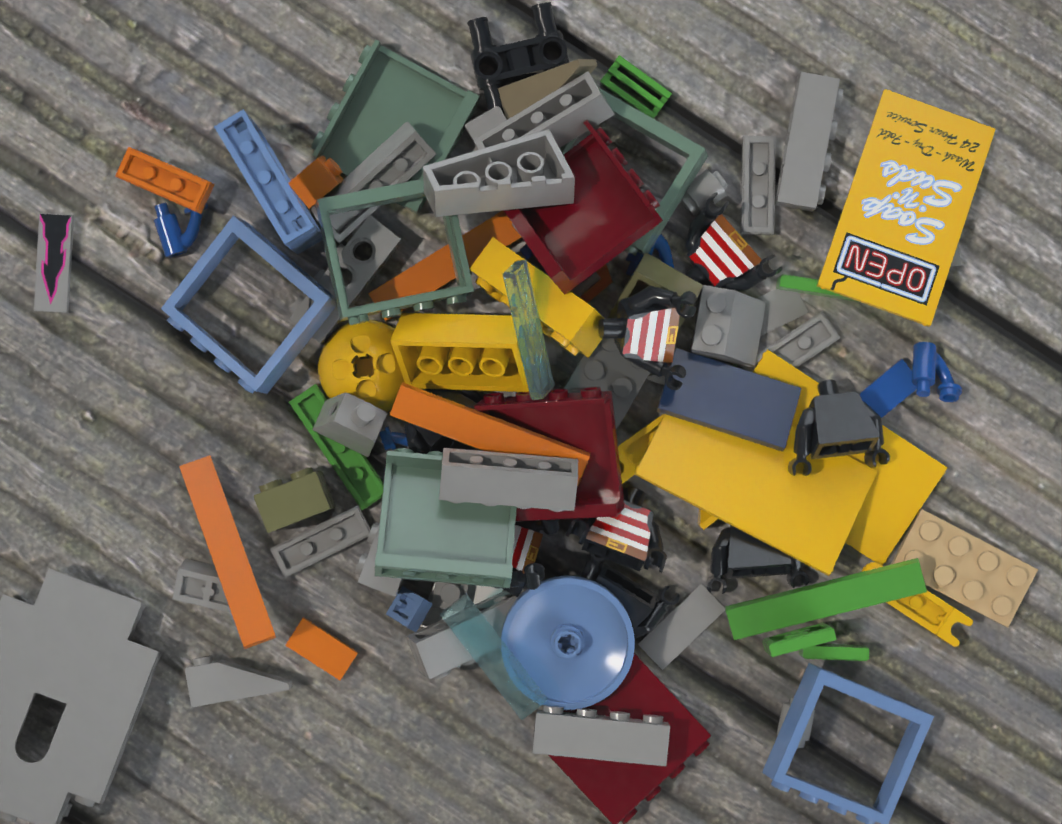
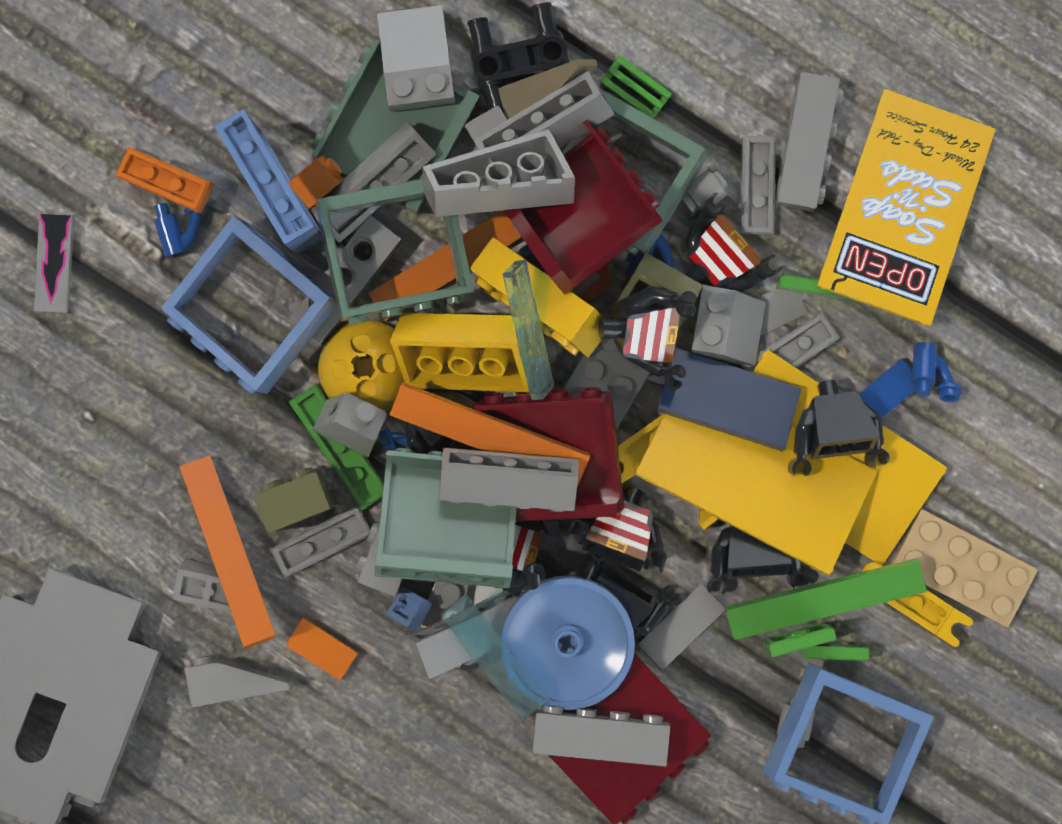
(415, 58): none -> light grey slope

